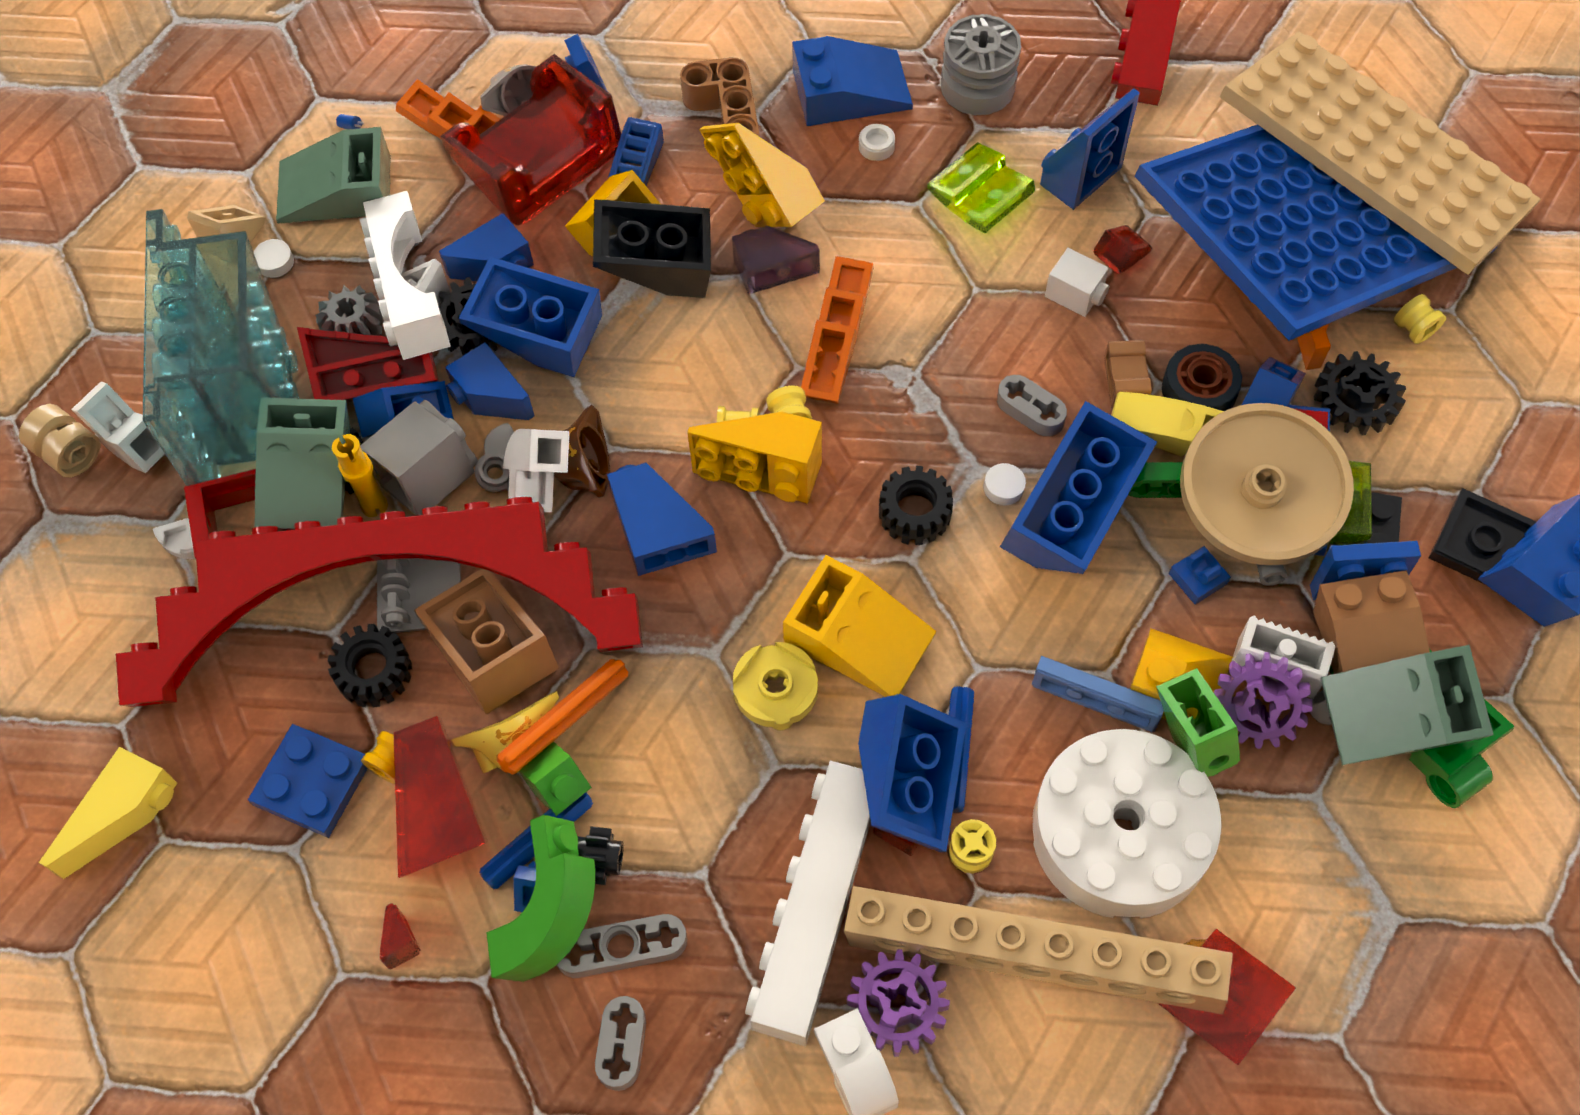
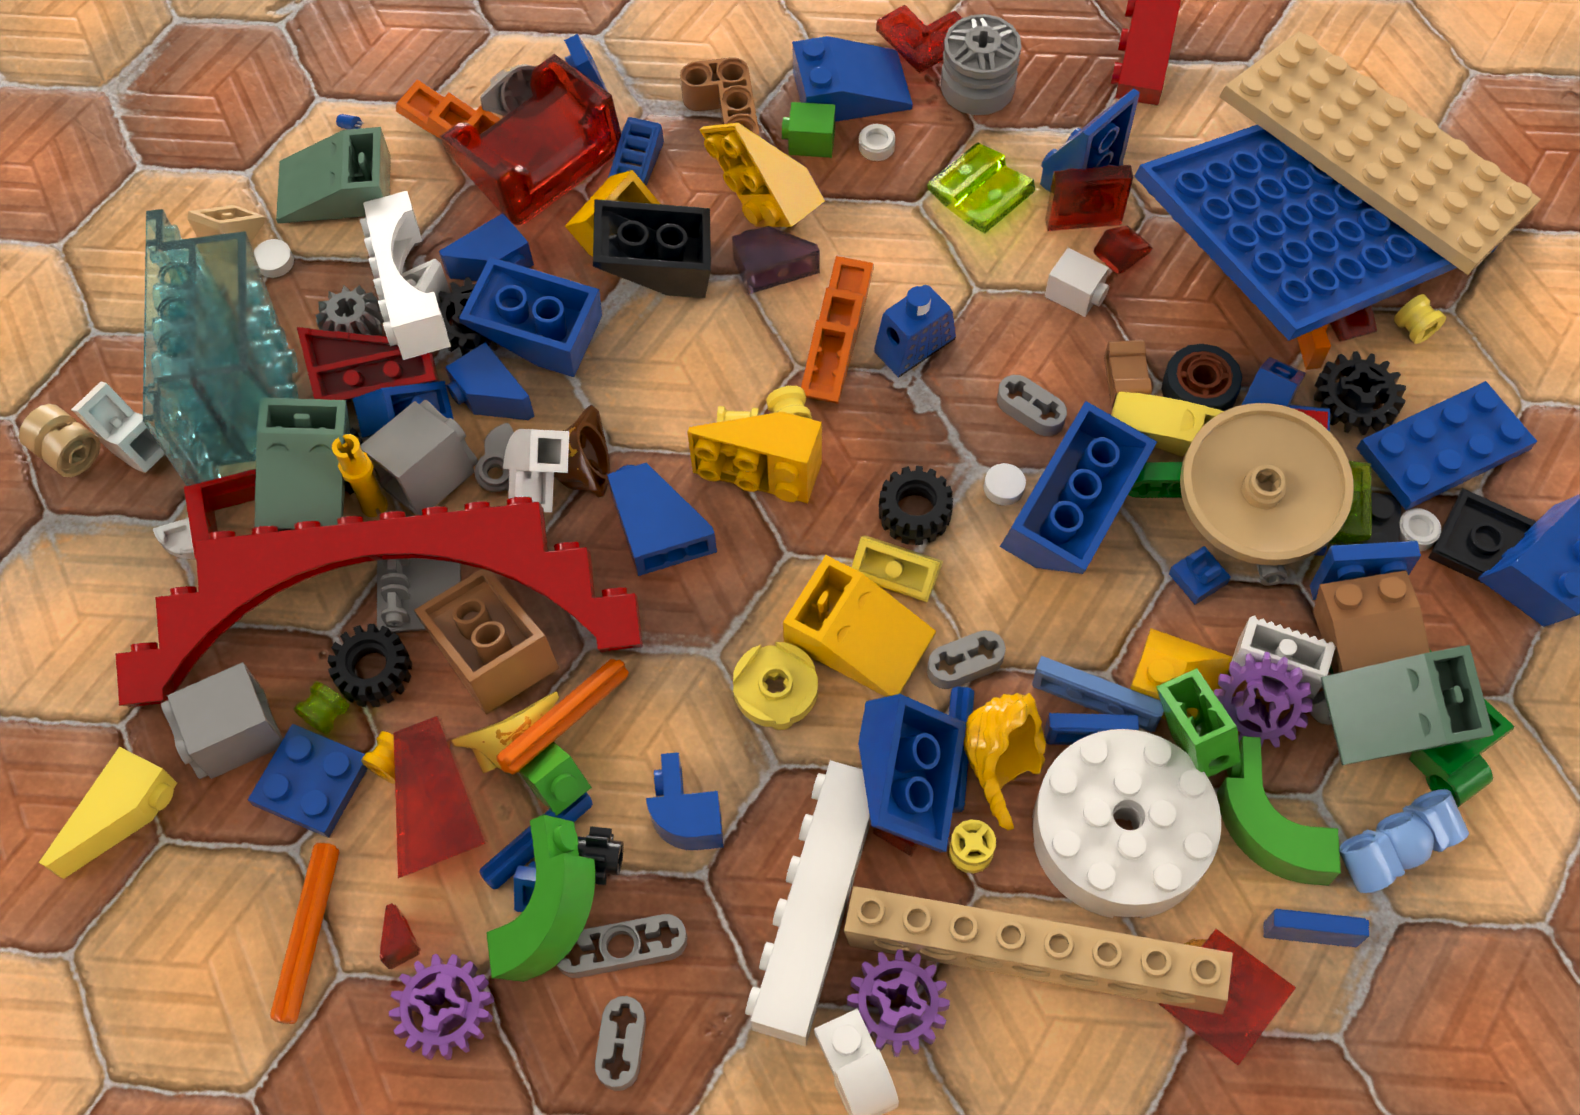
(222, 722): none -> light grey piece
(304, 934): none -> orange axle
(321, 707): none -> clear neon green wheel
(435, 1025): none -> medium lavender gear
(682, 818): none -> blue brick
(810, 129): none -> bright green brick
(897, 567): none -> light yellow slope
(914, 329): none -> blue torso
(917, 43): none -> clear red plate
(970, 667): none -> light grey beam
(1003, 743): none -> yellow hair
(1069, 727): none -> blue tile
(1088, 197): none -> clear red plate
(1266, 836): none -> bright green arch
(1316, 928): none -> blue tile
(1355, 324): none -> clear red slope
(1403, 841): none -> light blue piece
(1419, 526): none -> white tile
(1446, 445): none -> blue plate

